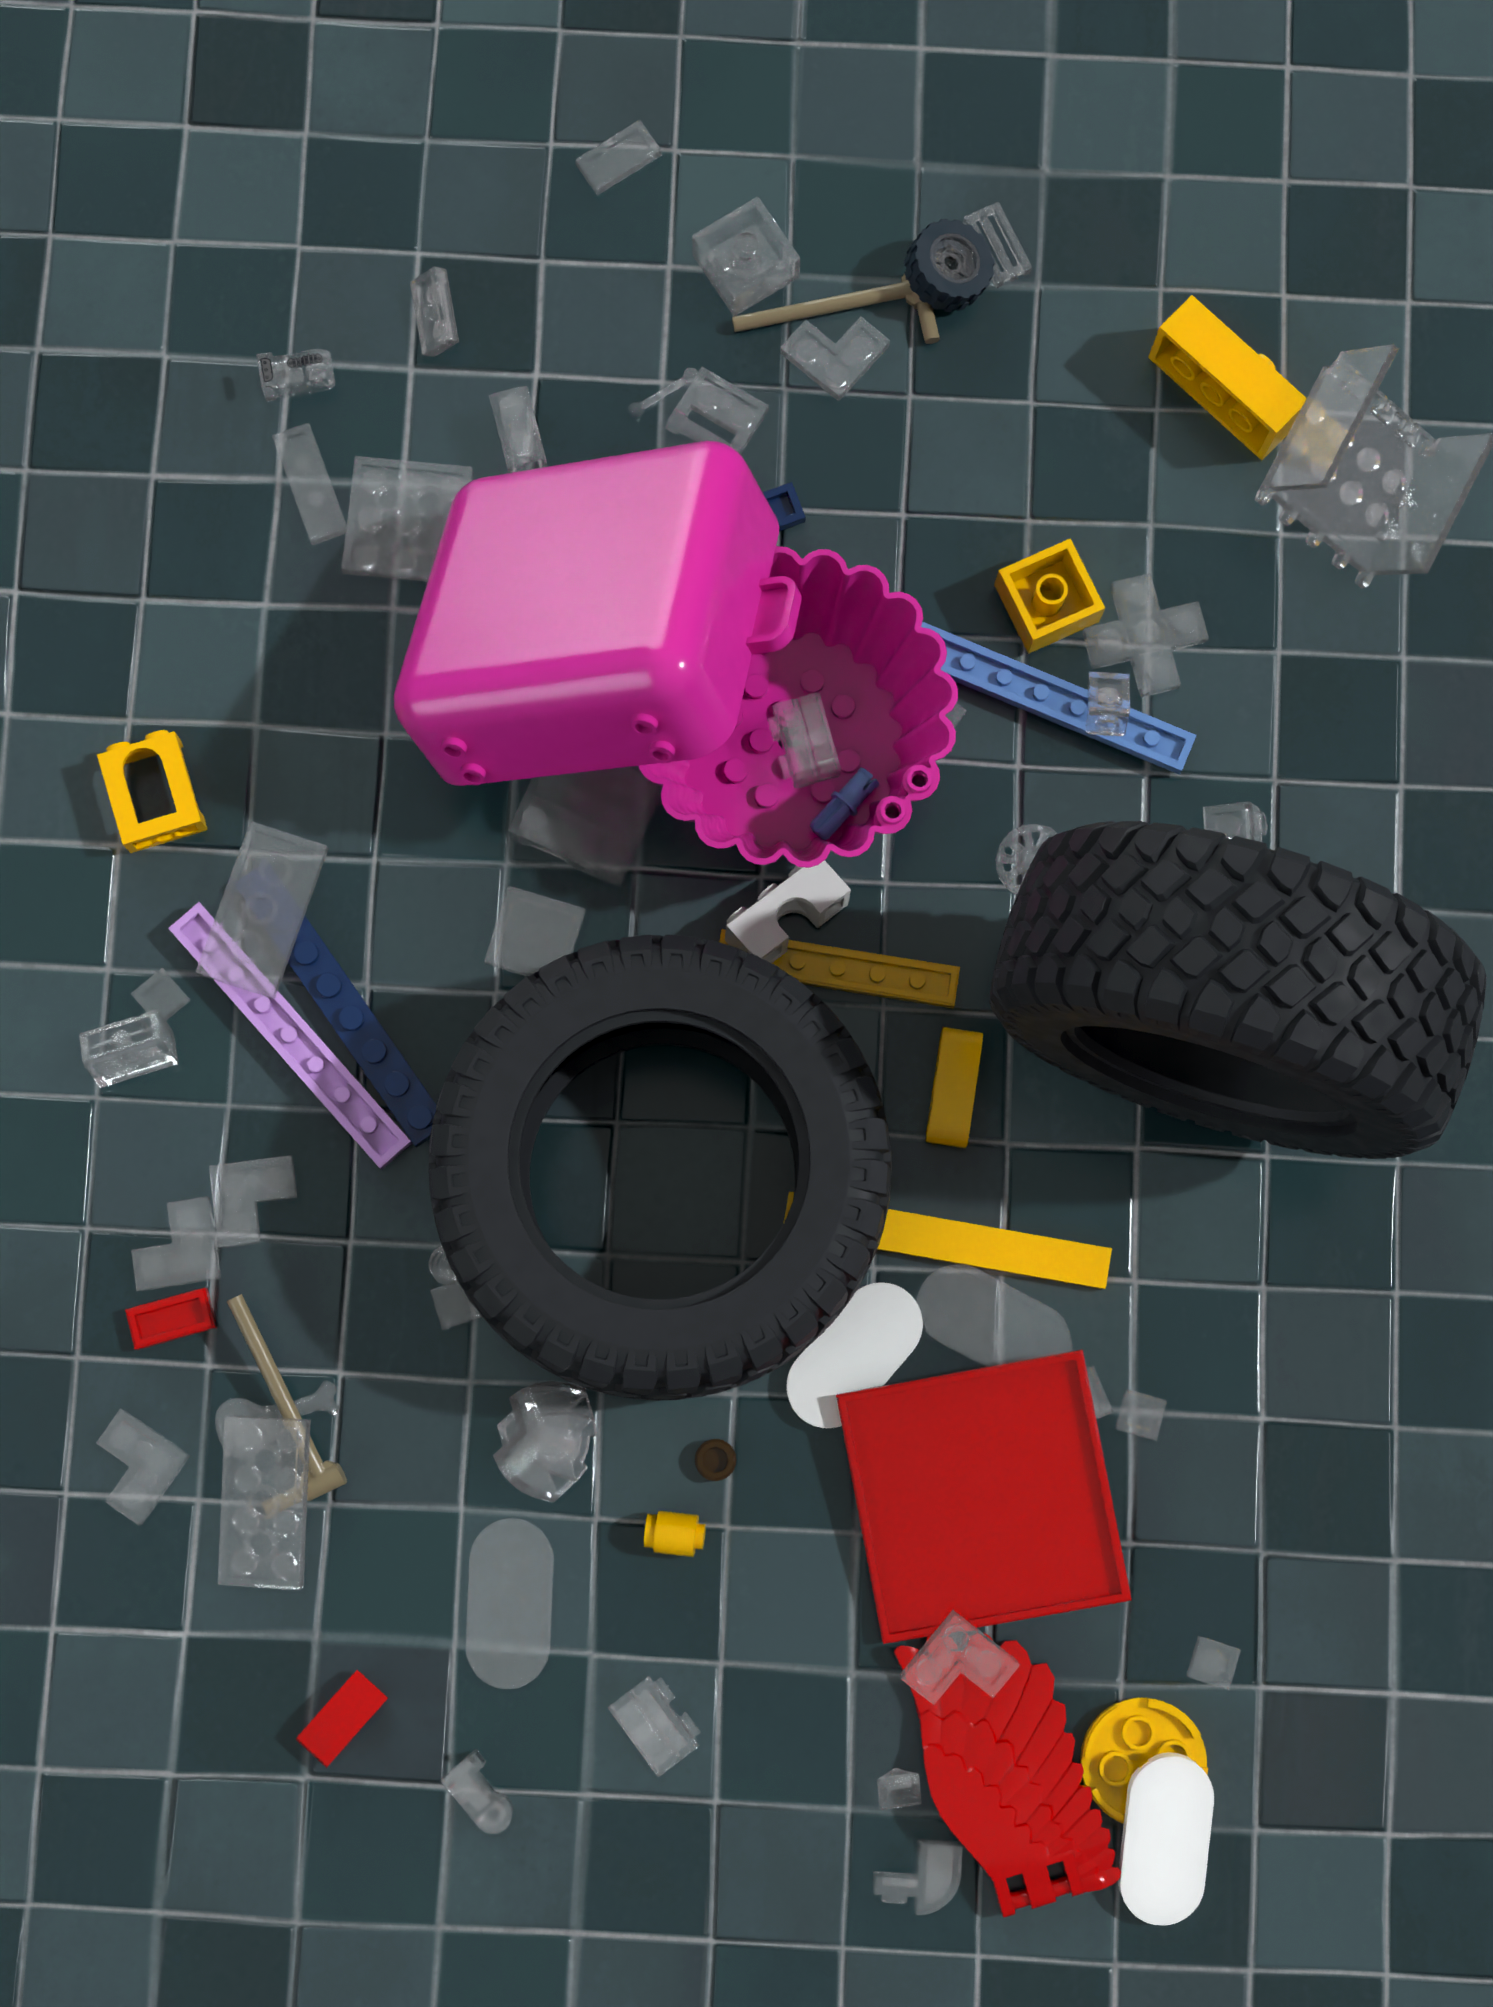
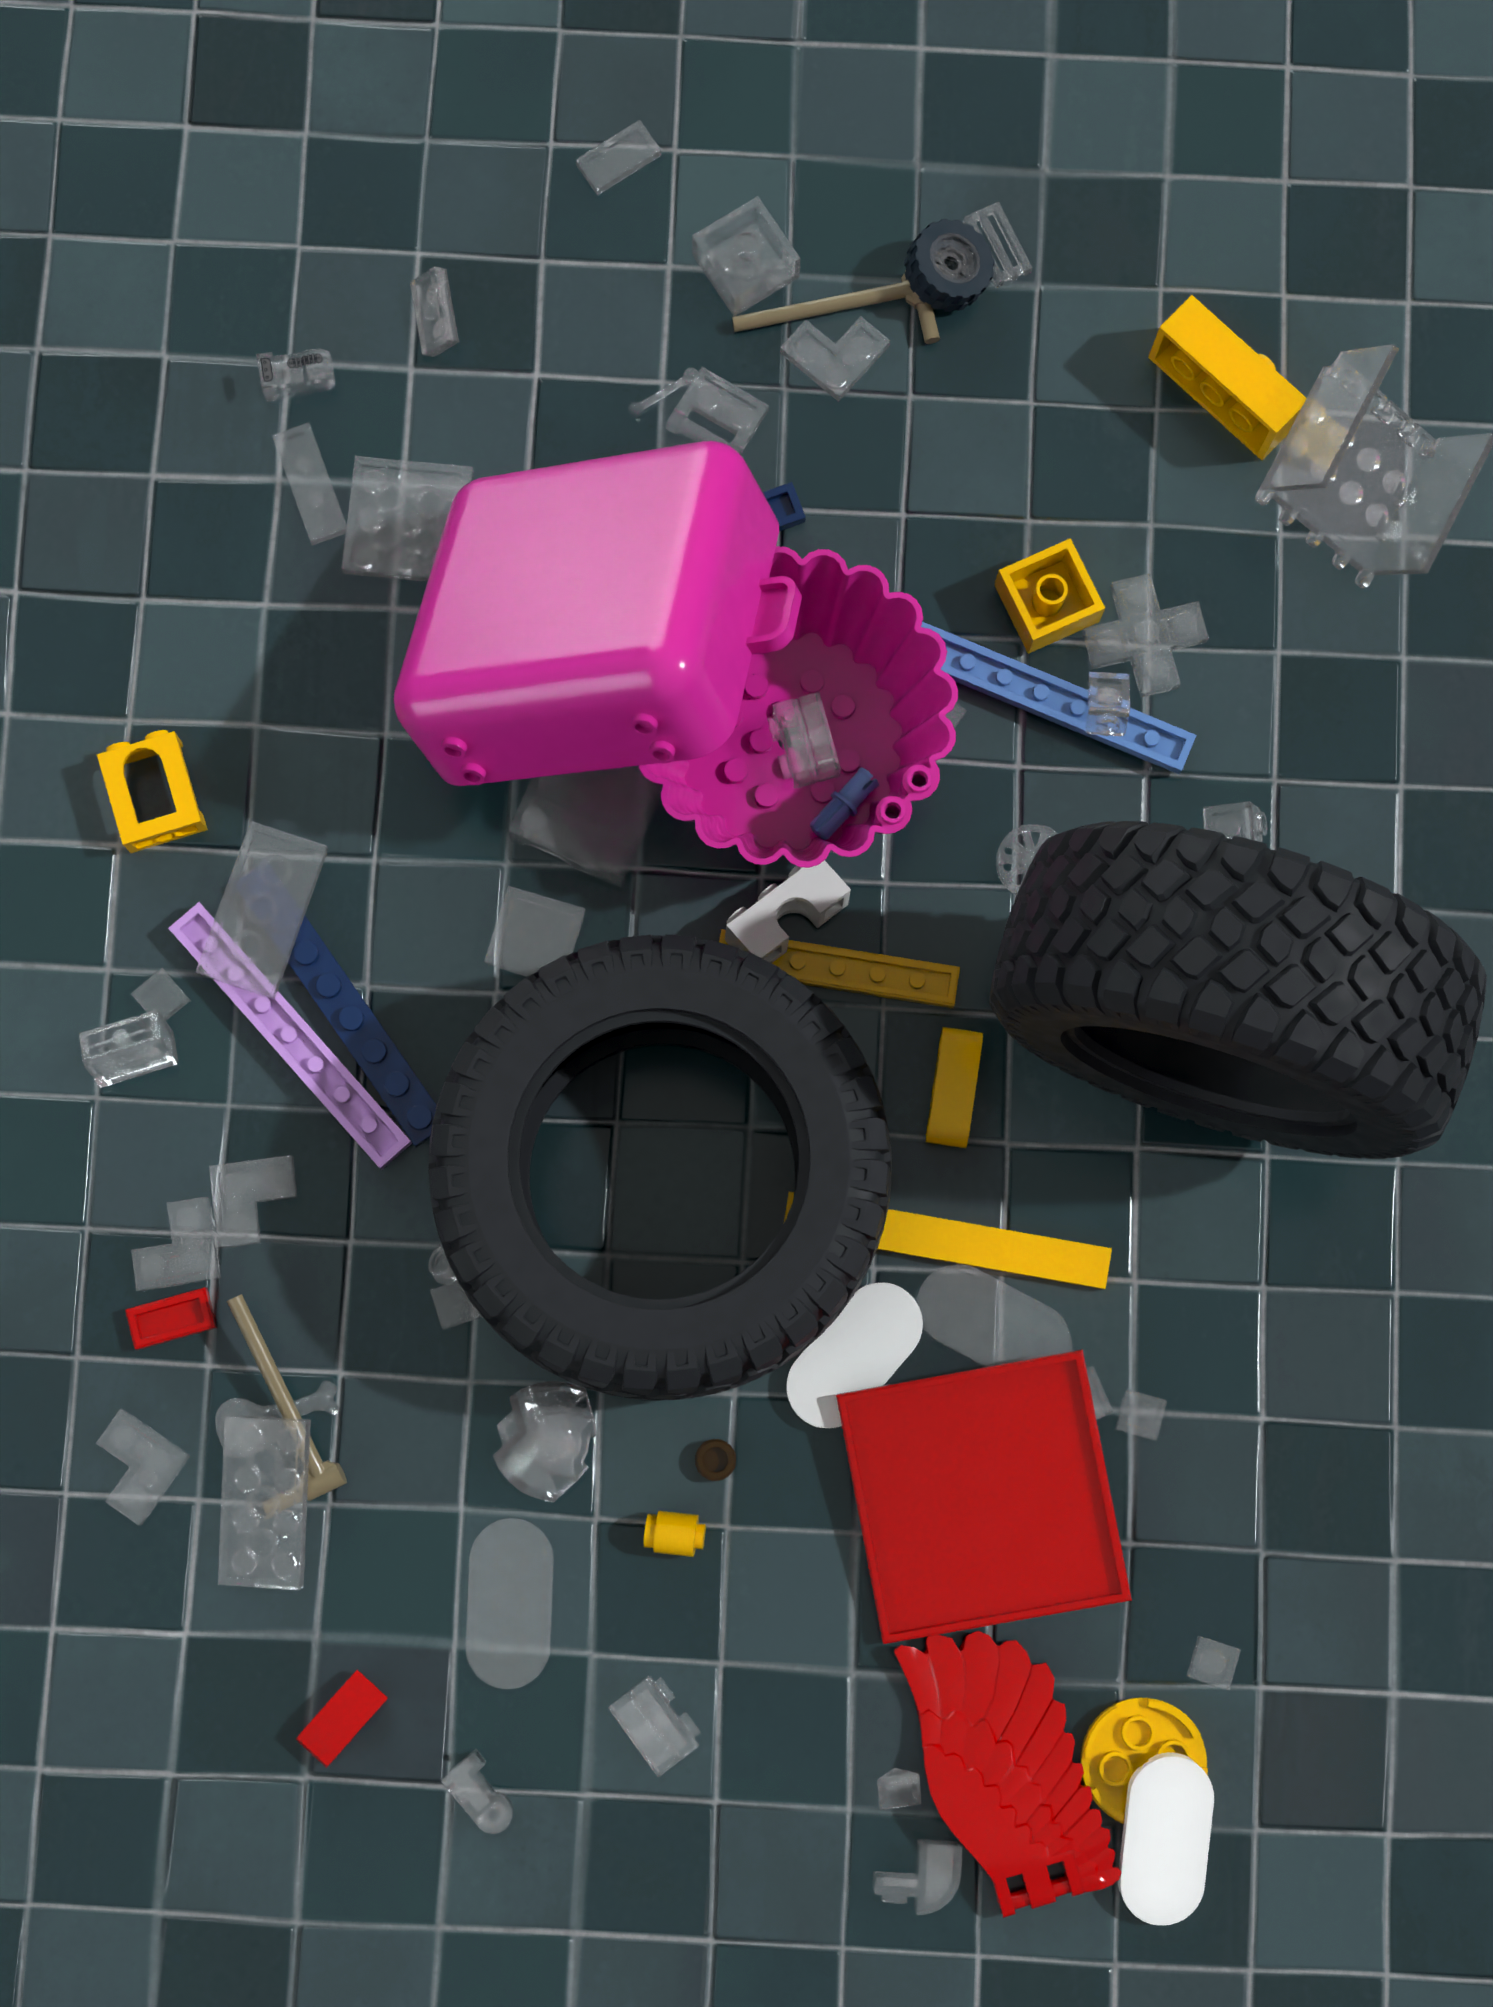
(518, 429): clear brick -> none
(954, 1650): clear plate -> none

